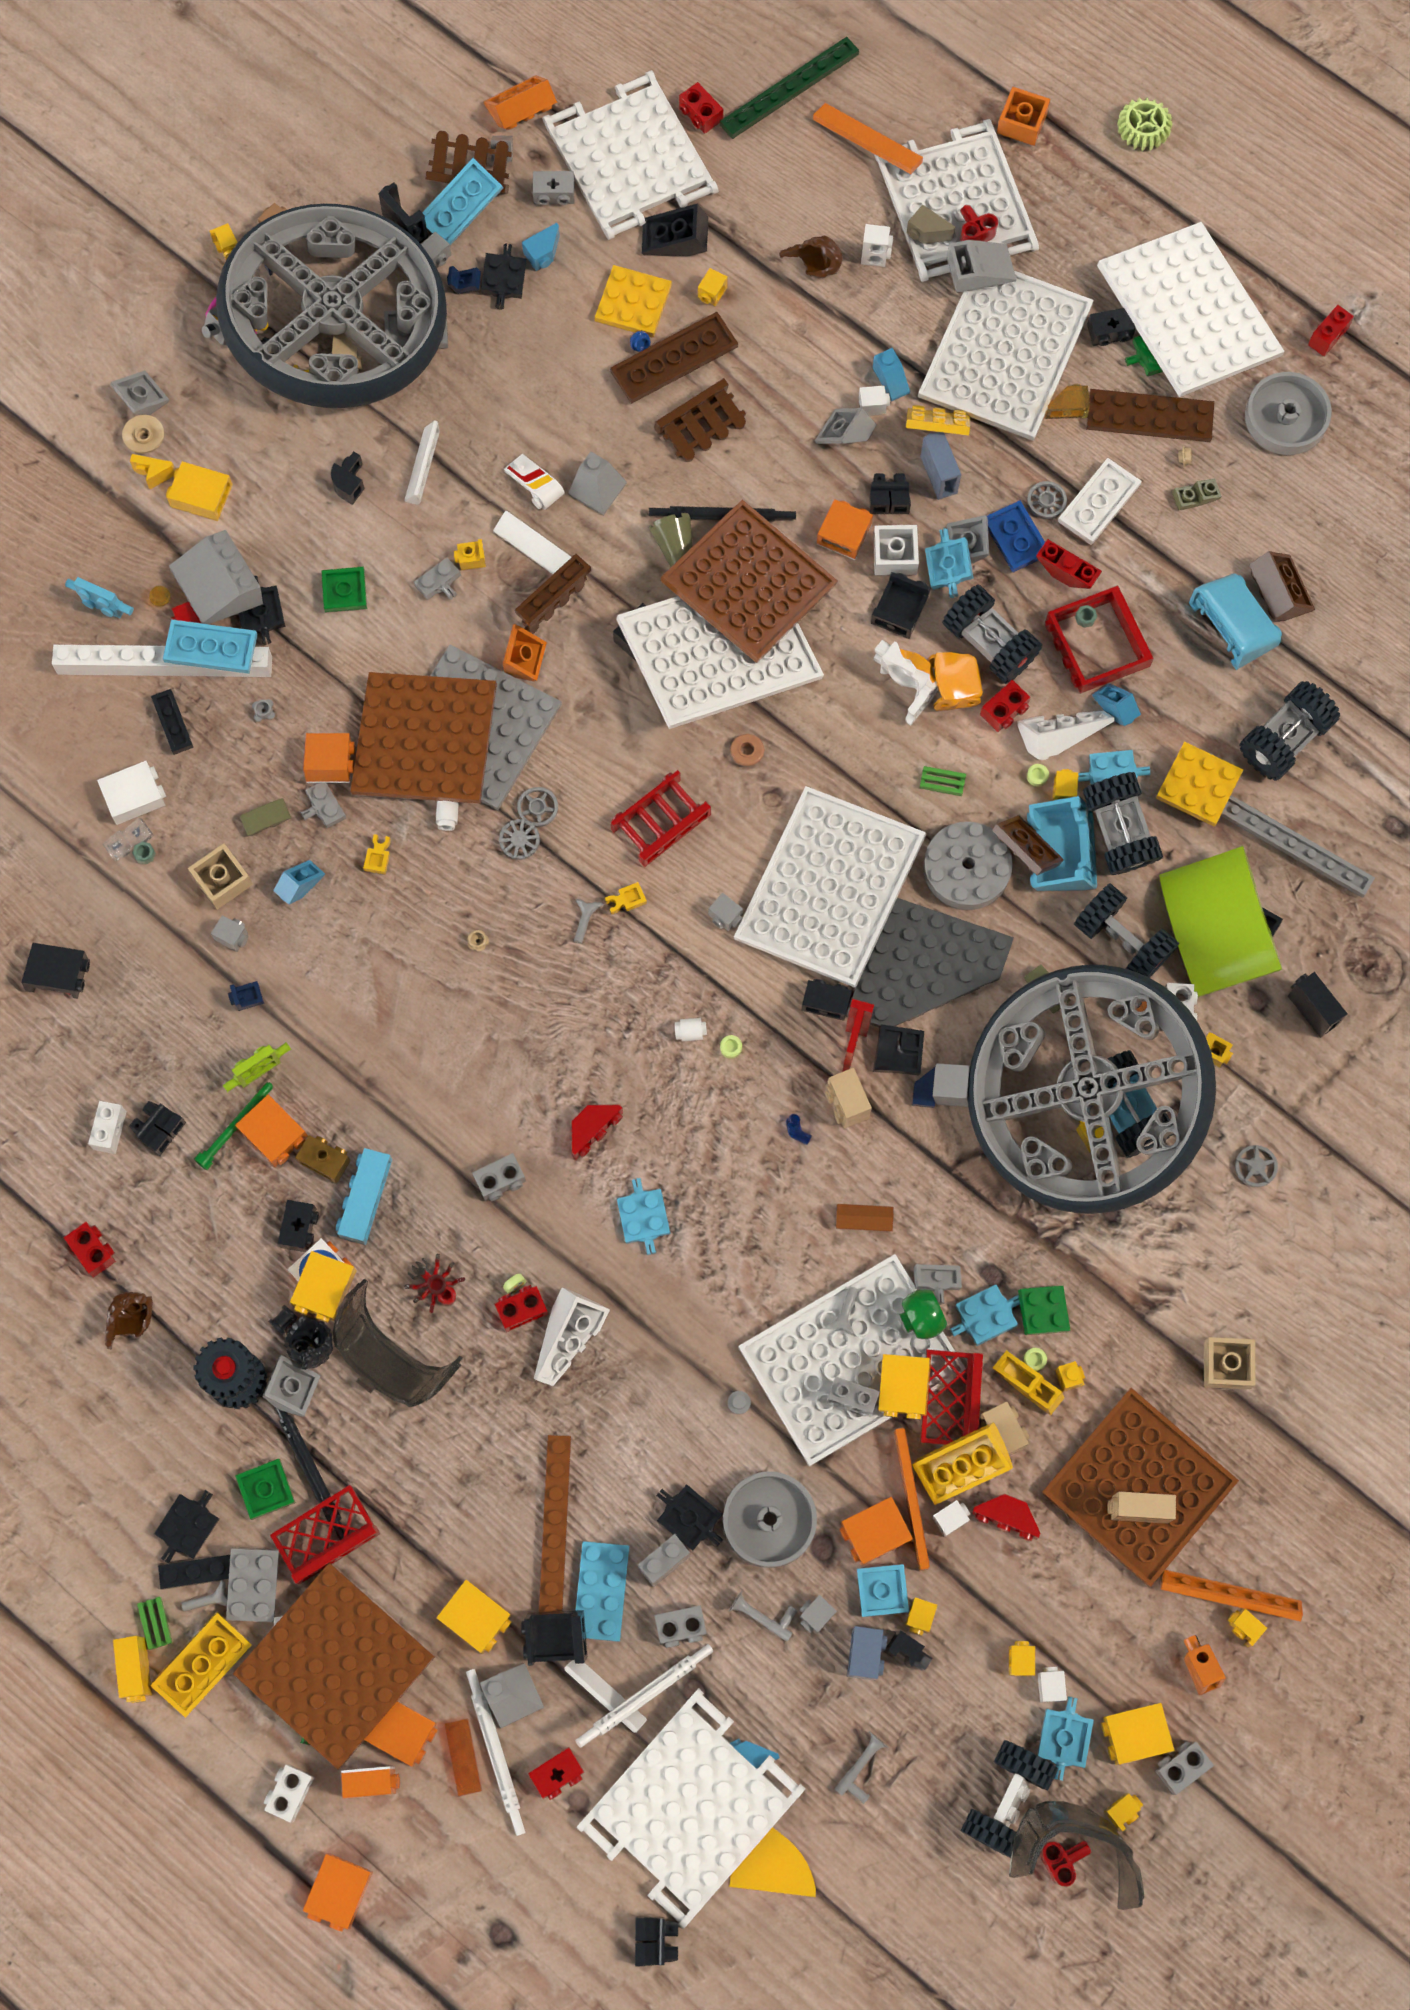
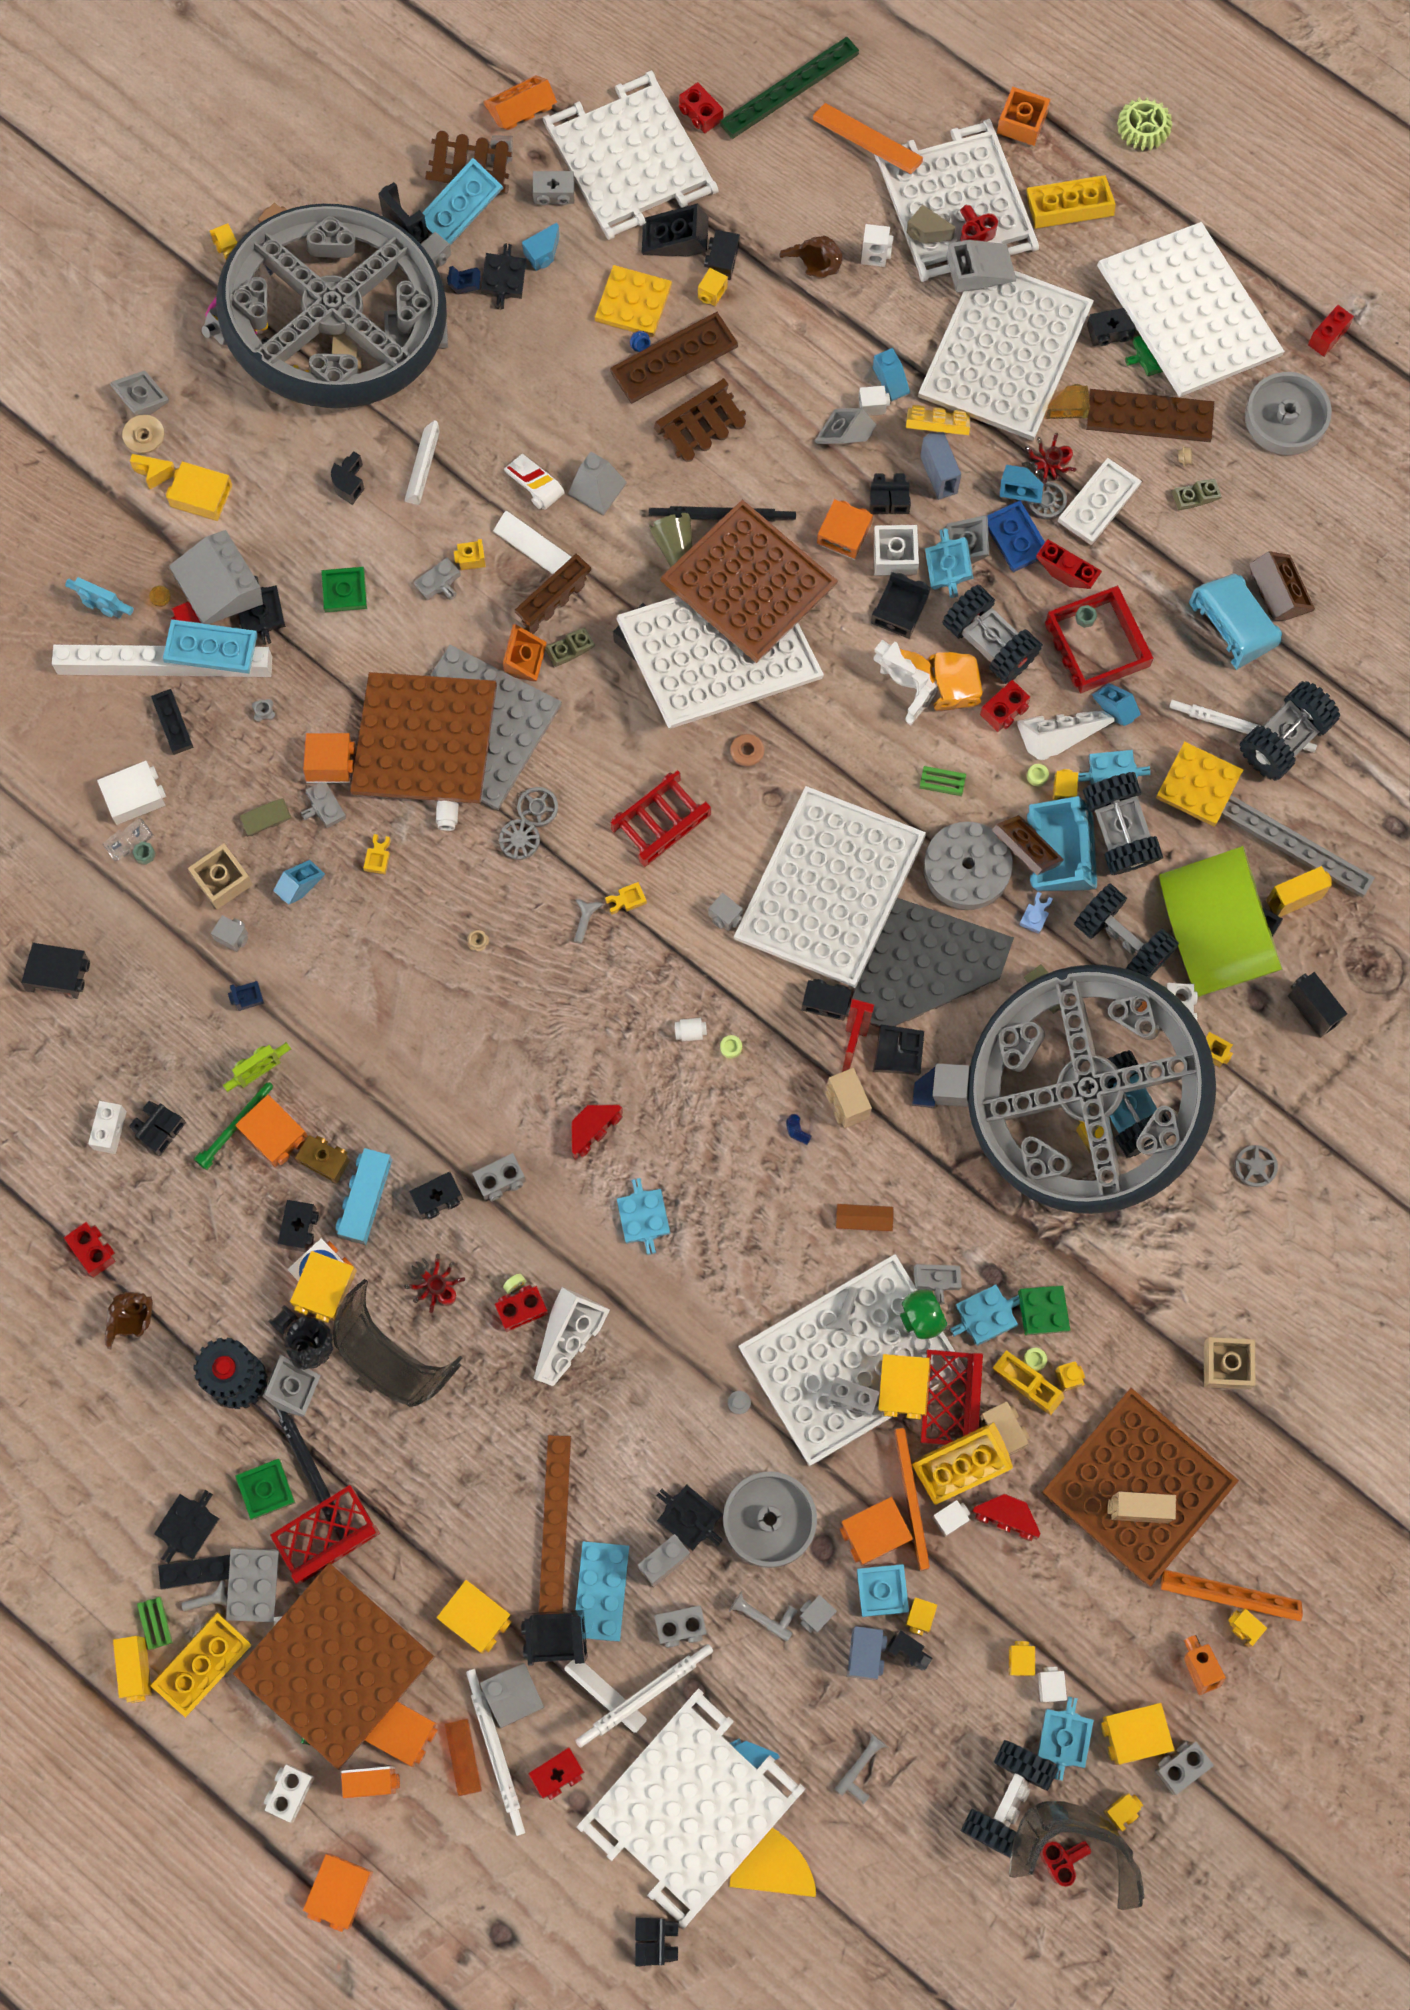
(447, 1190): none -> black brick
(570, 647): none -> olive slope
(723, 252): none -> black brick
(1021, 484): none -> dark azure slope
(1035, 915): none -> light blue plate
(1053, 458): none -> animal
(1070, 201): none -> yellow slope
(1222, 719): none -> white axle
(1299, 891): none -> yellow brick

